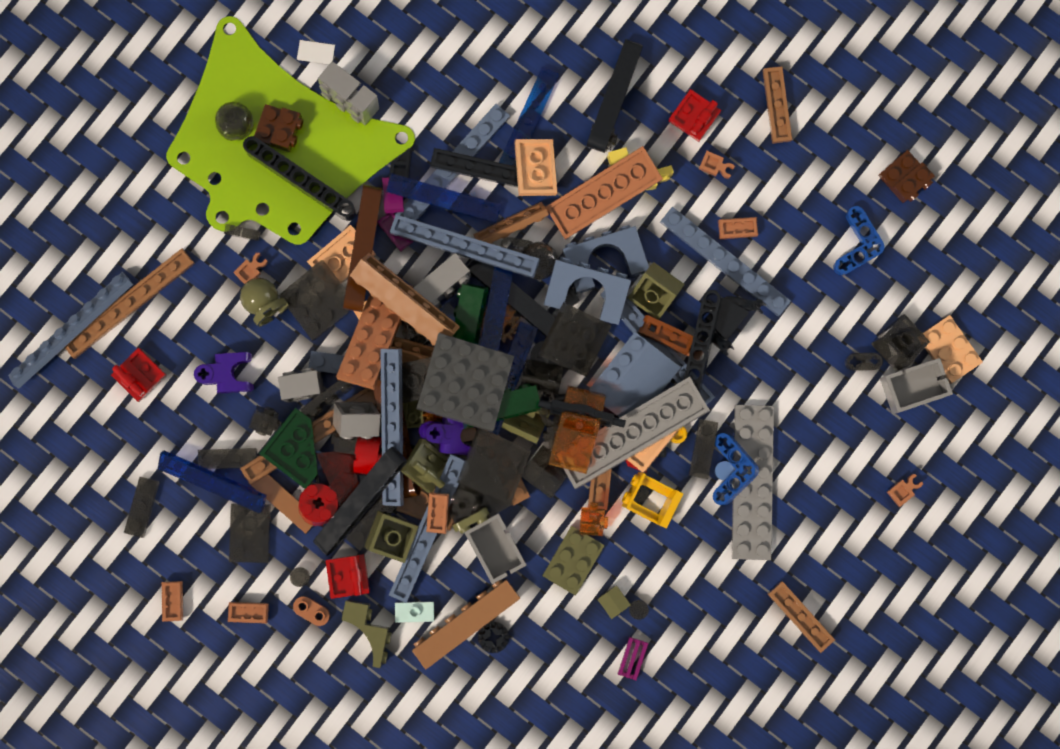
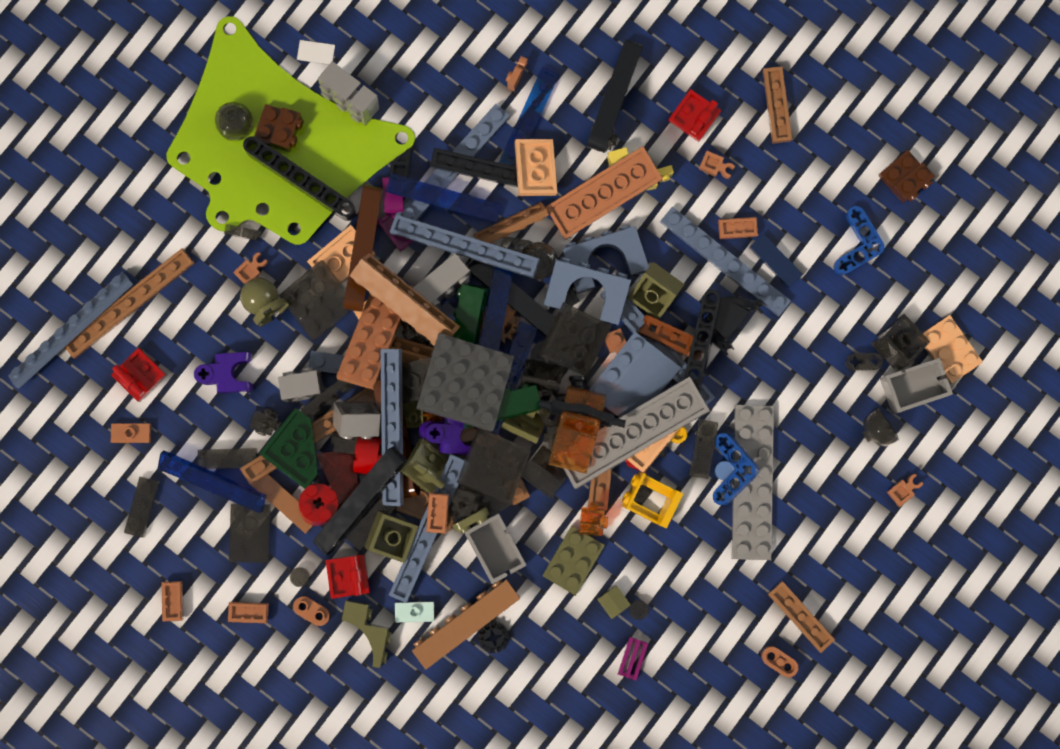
(130, 433): none -> nougat plate
(514, 77): none -> nougat plate
(578, 381): none -> black wheel
(615, 341): none -> nougat plate
(775, 261): none -> dark blue tile
(779, 661): none -> nougat plate
(879, 429): none -> clear smoke cylinder

